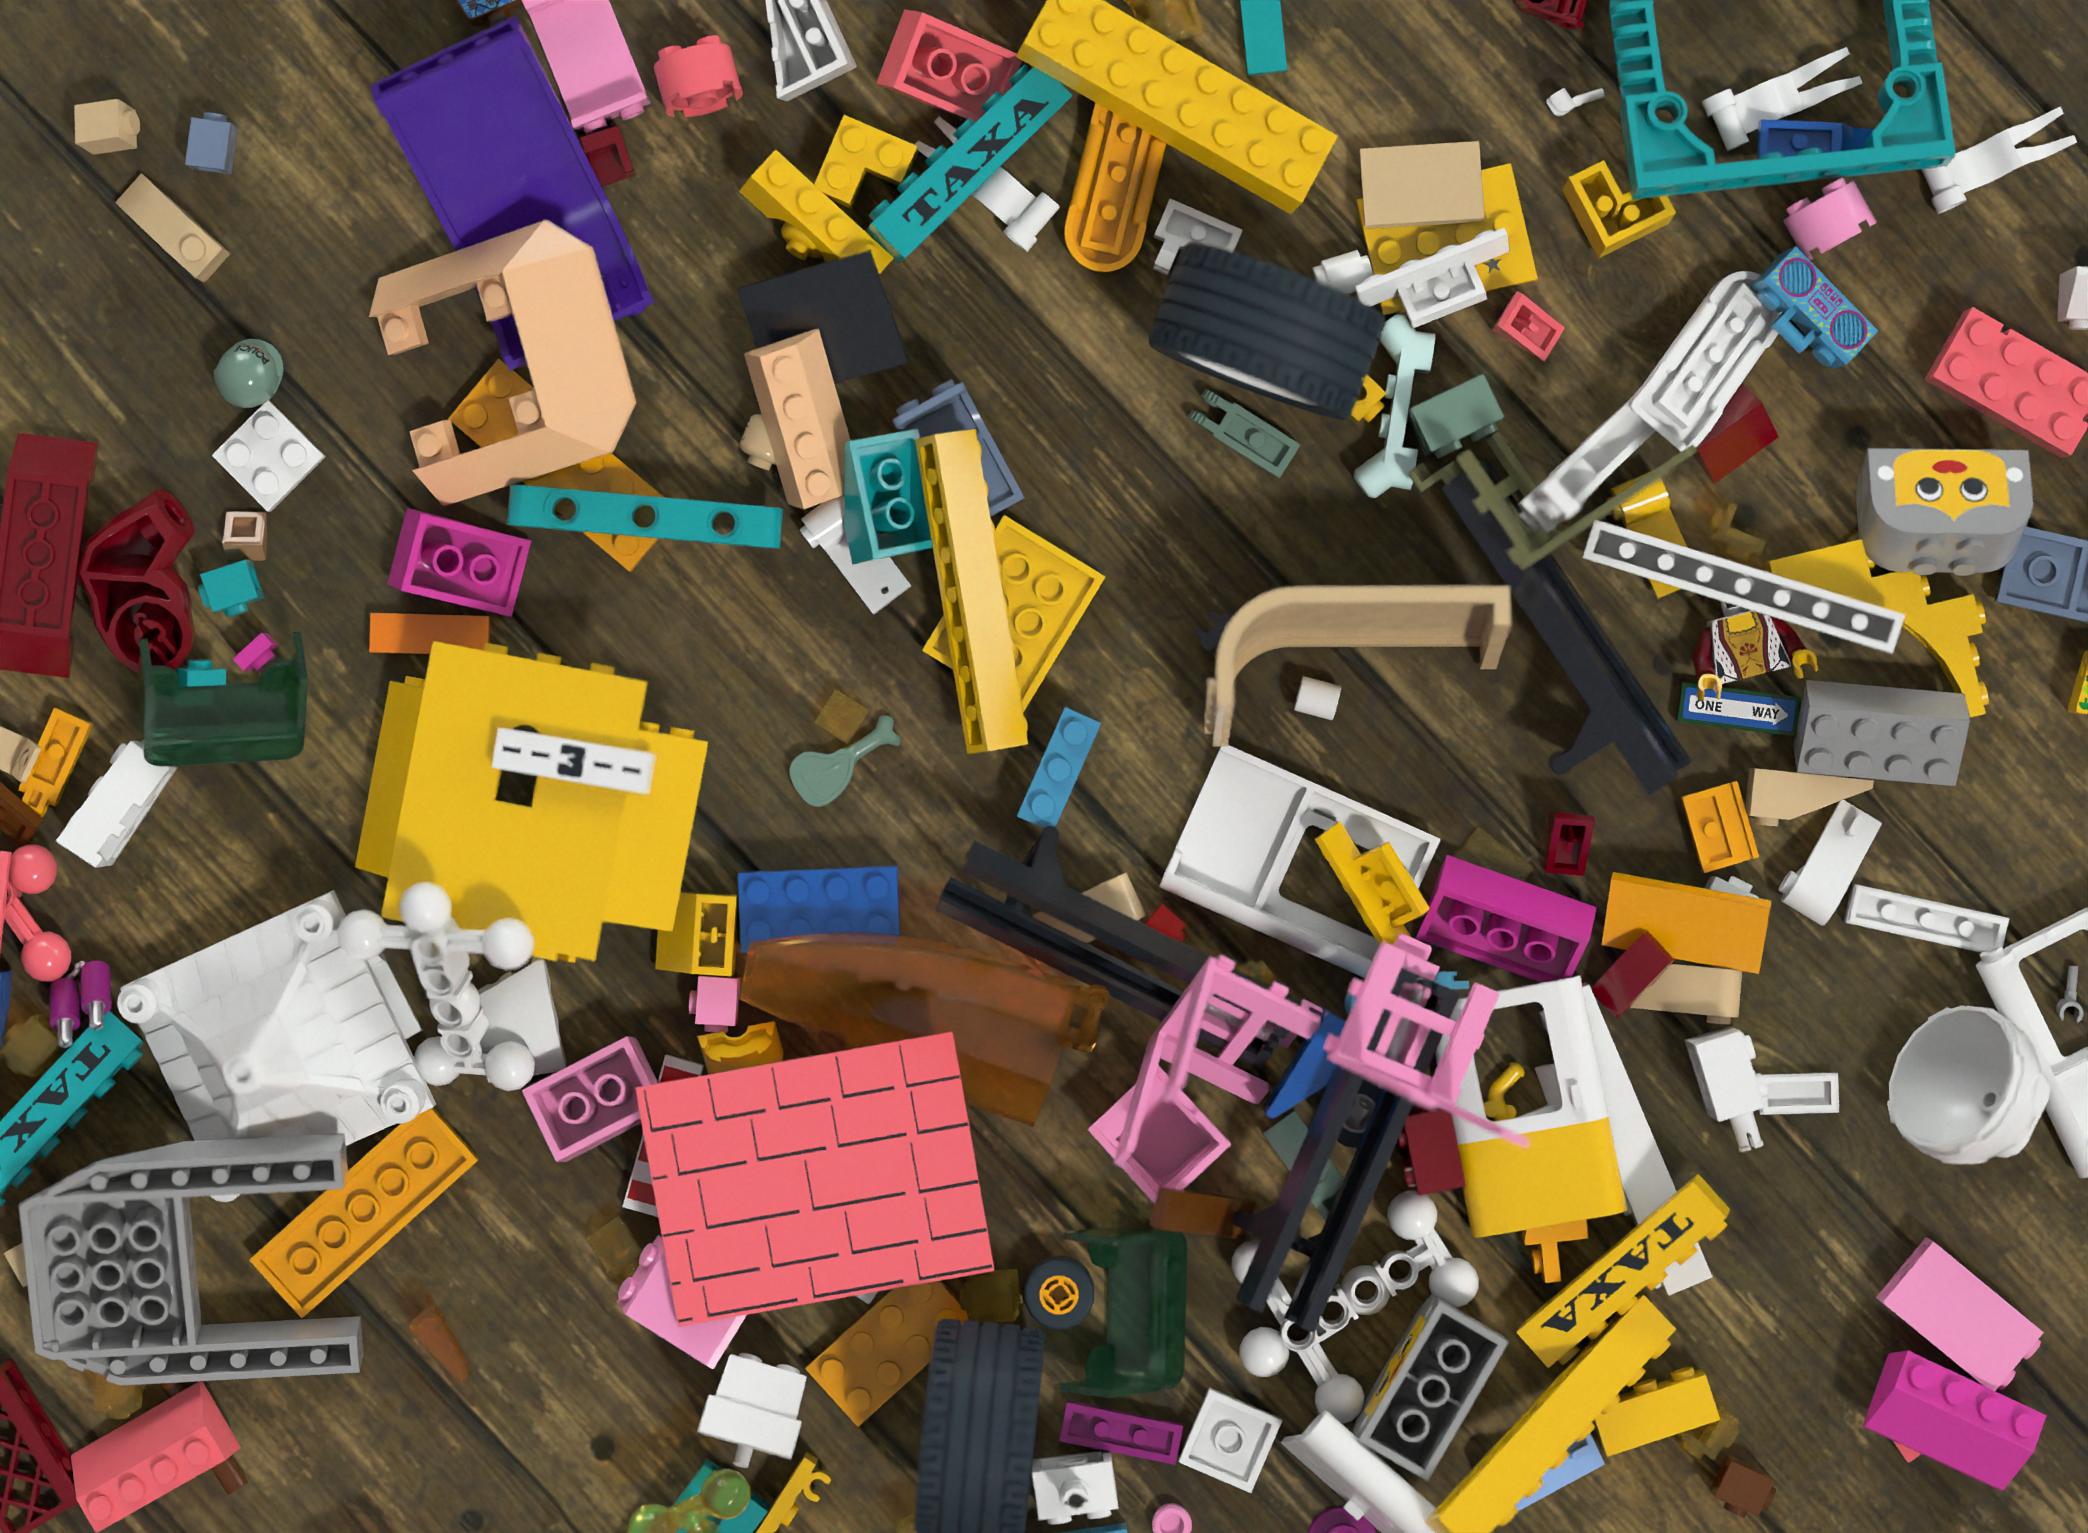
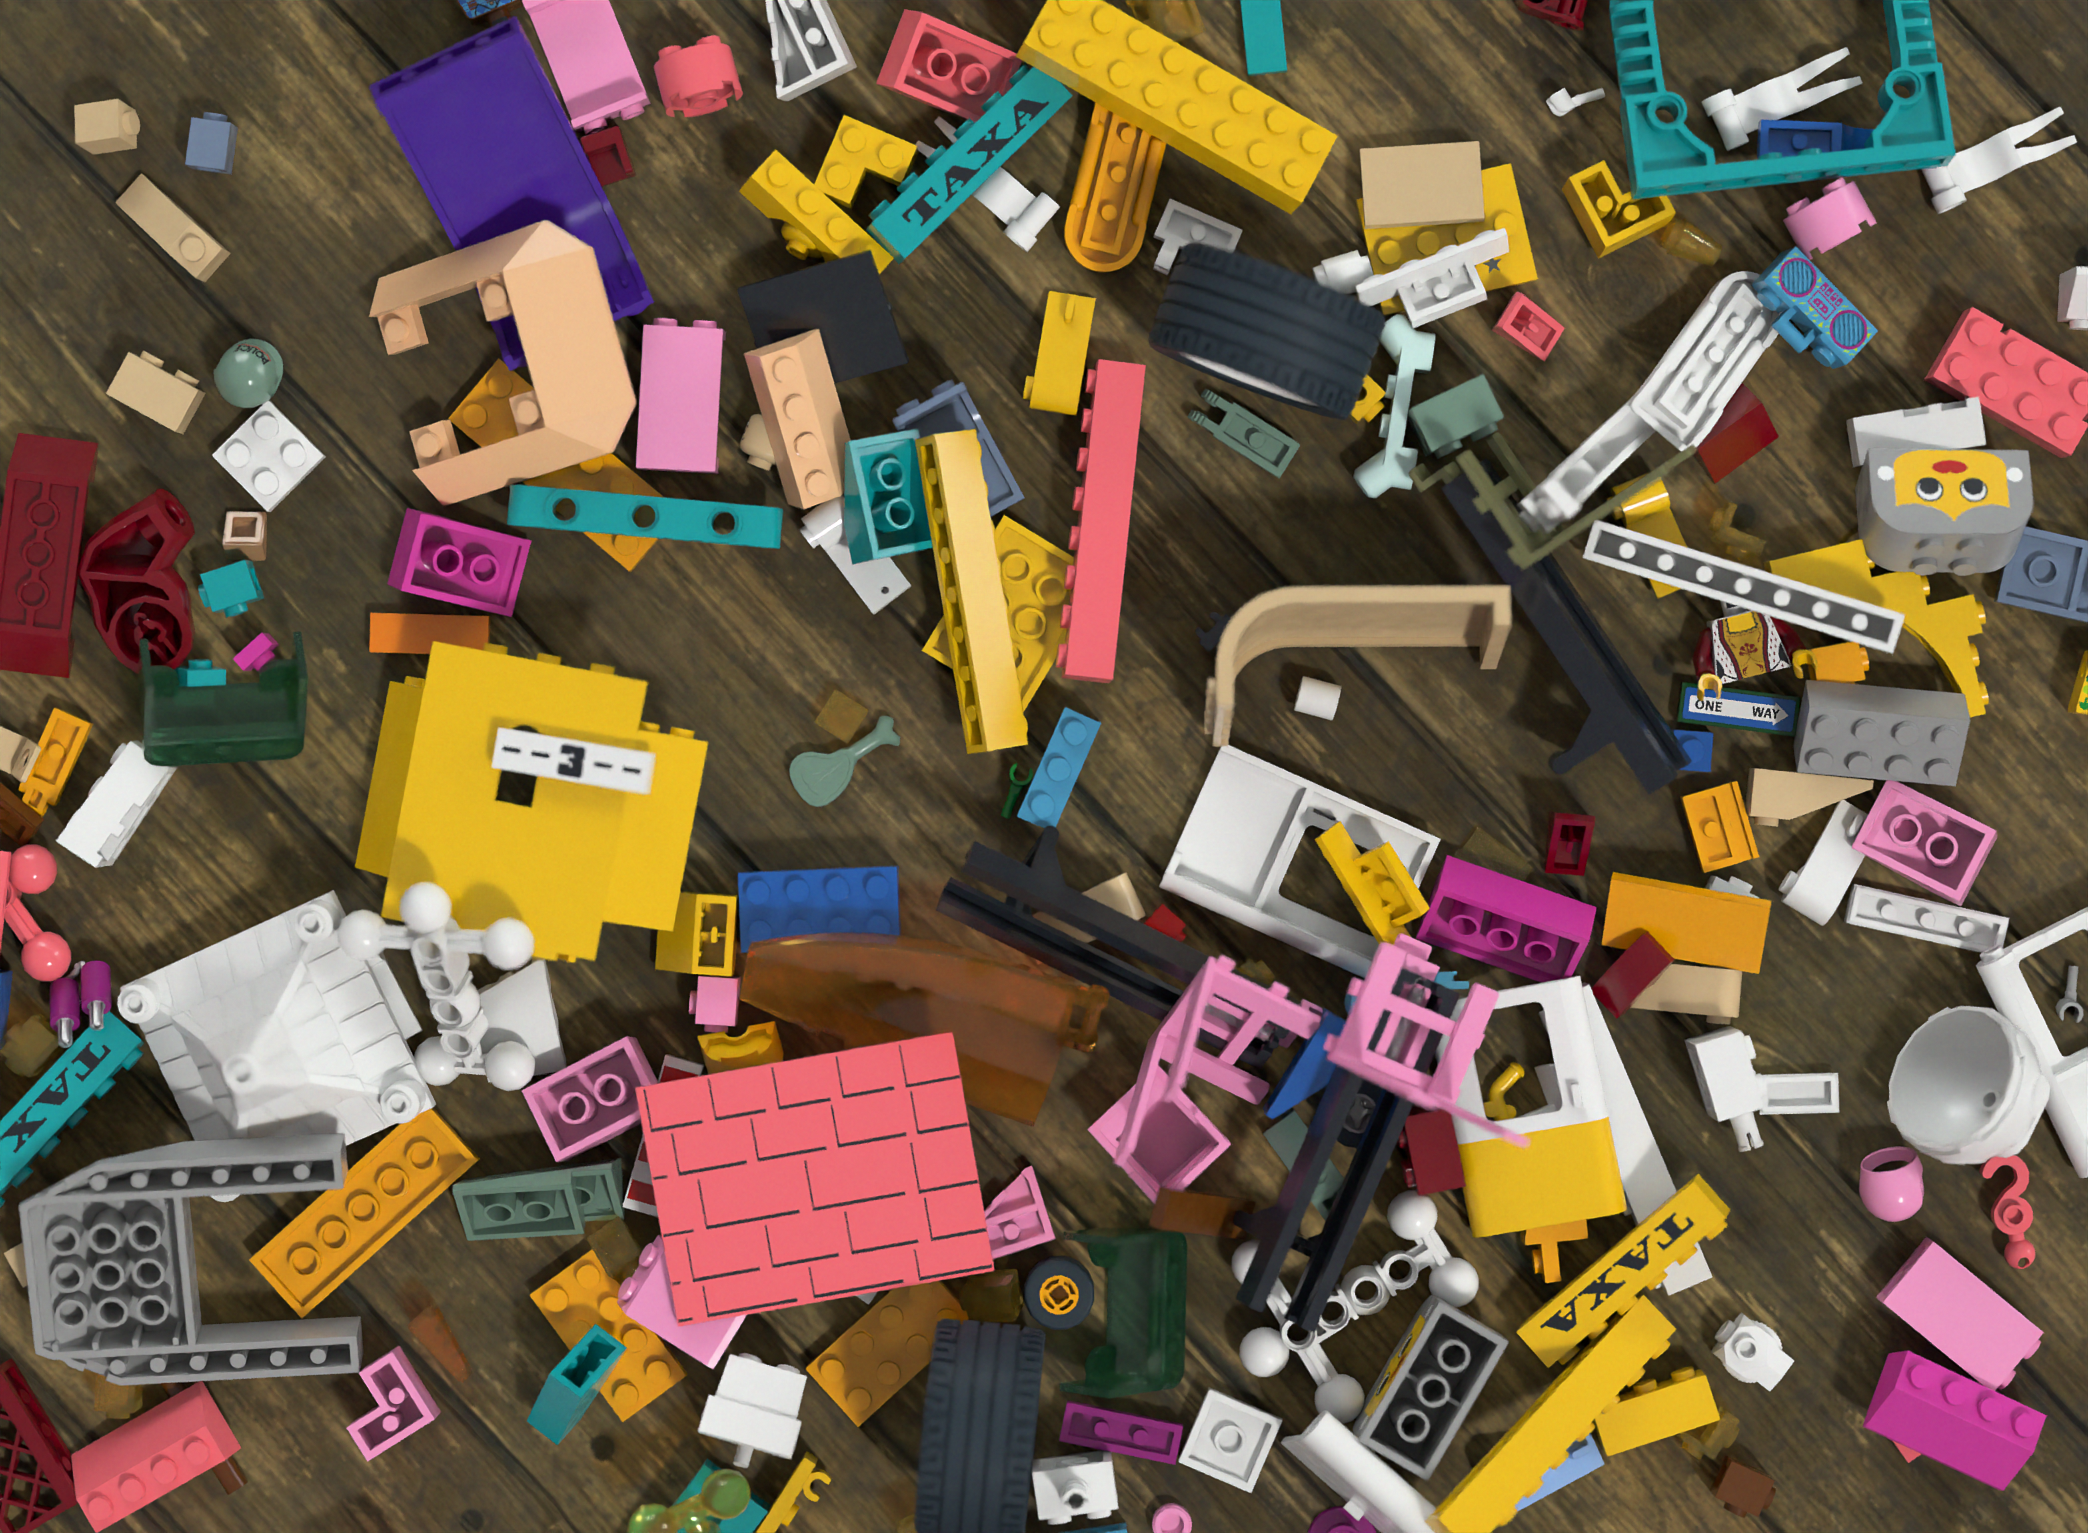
(156, 392): none -> tan brick
(401, 1407): none -> bright pink brick
(540, 1200): none -> sand green slope
(575, 1384): none -> teal slope
(587, 1297): none -> light orange plate
(679, 397): none -> bright pink panel
(1014, 791): none -> green hand
(1018, 1217): none -> bright pink wing
(1061, 354): none -> yellow door
(1102, 521): none -> coral brick
(1689, 242): none -> clear yellow cone
(1698, 747): none -> blue plate
(1751, 1352): none -> white hand
(1840, 663): none -> light orange brick
(1893, 1193): none -> bright pink helmet
(1925, 841): none -> bright pink slope
(1930, 427): none -> white wedge
(2010, 1212): none -> coral piece

